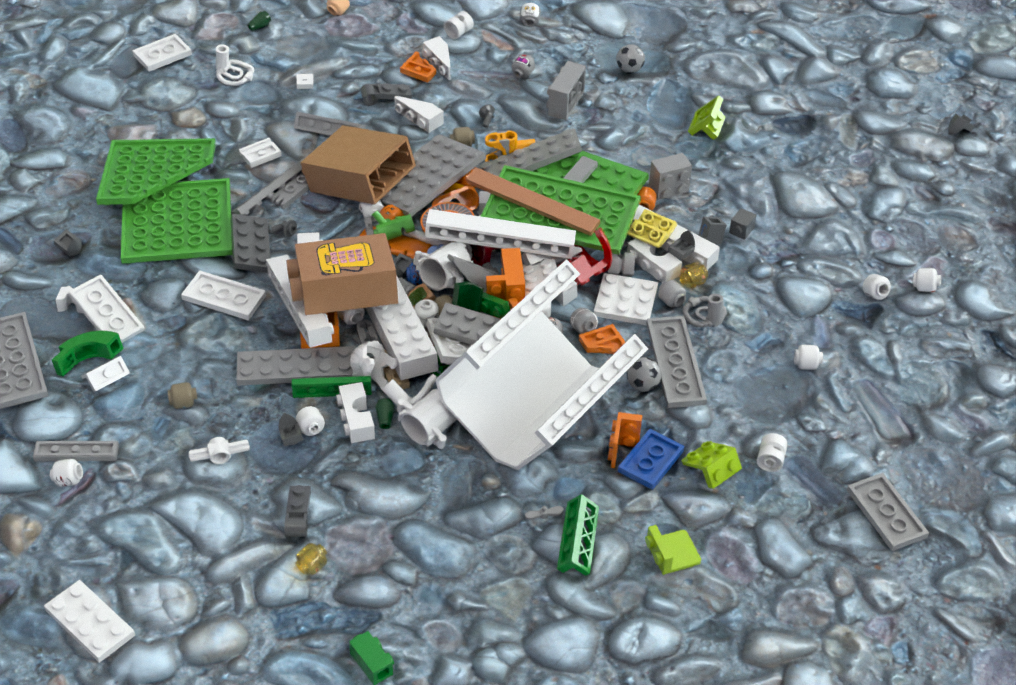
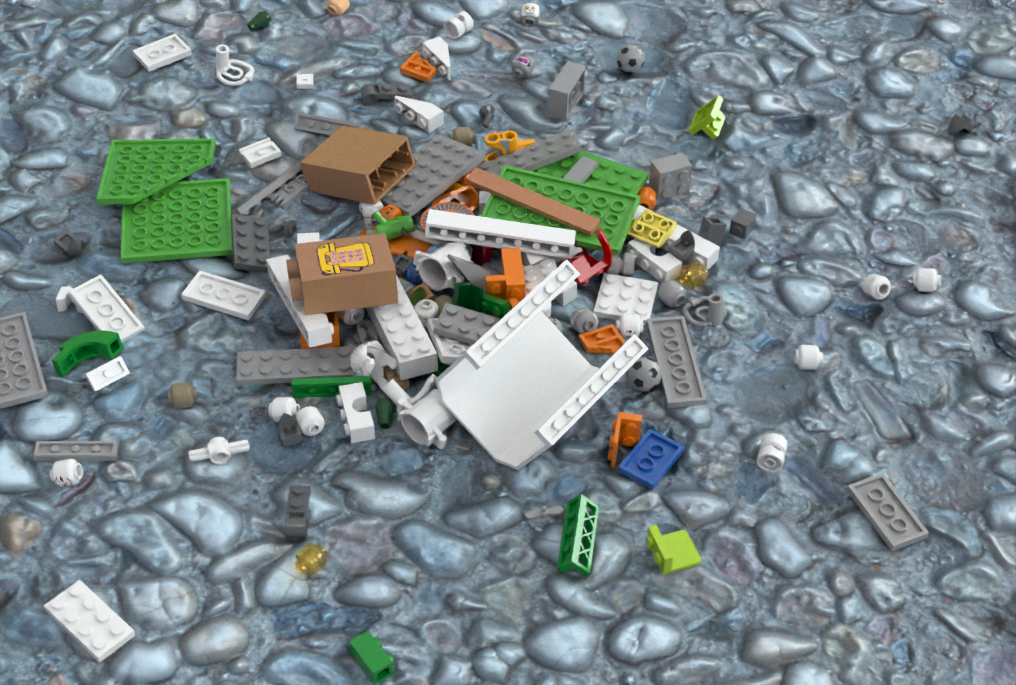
(283, 405): none -> white head
(629, 325): none -> white head
(715, 461): lime bracket -> none

